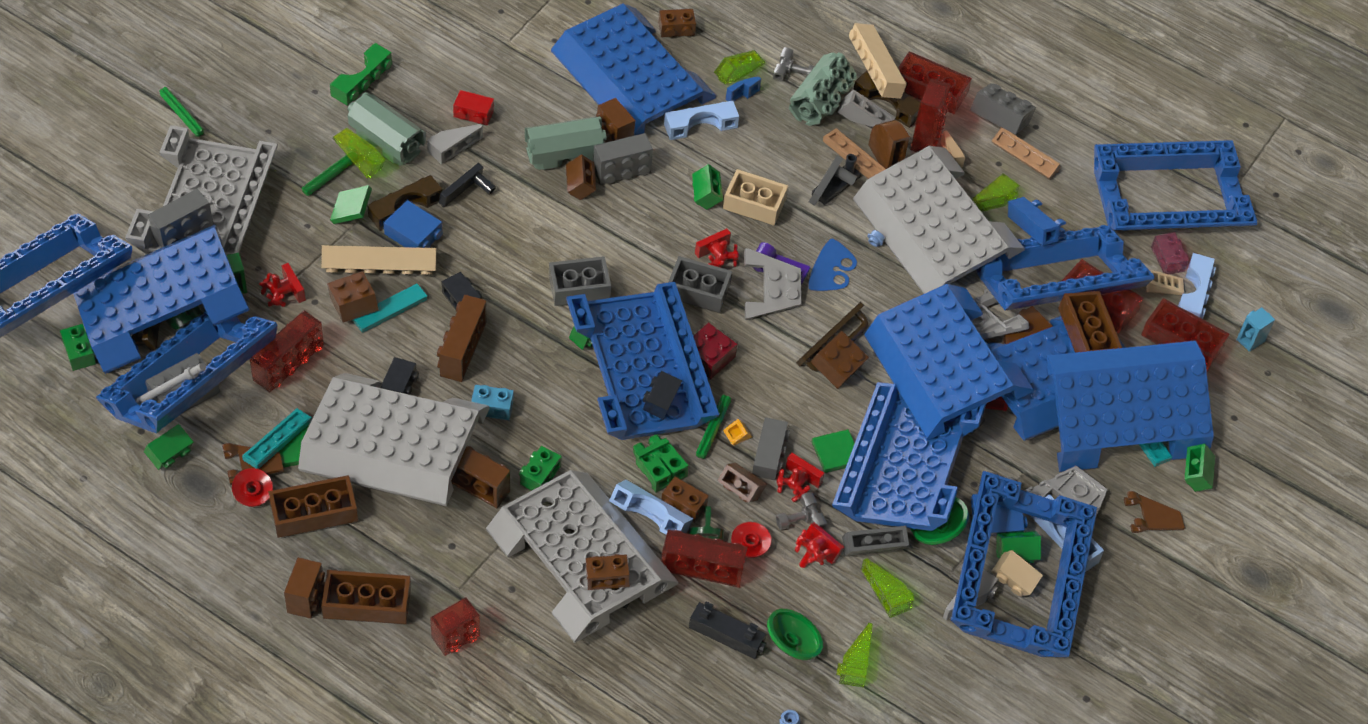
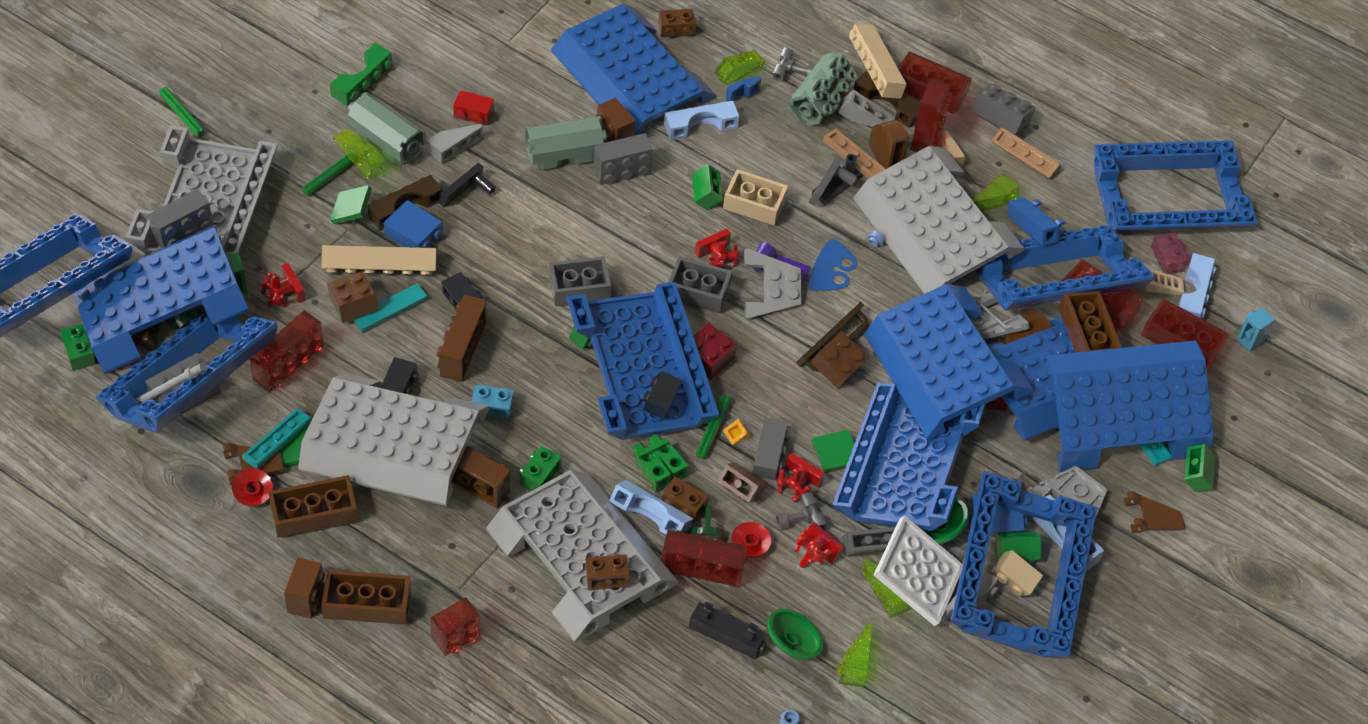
(168, 447): green brick -> none
(580, 177): reddish brown brick -> none
(919, 570): none -> white plate

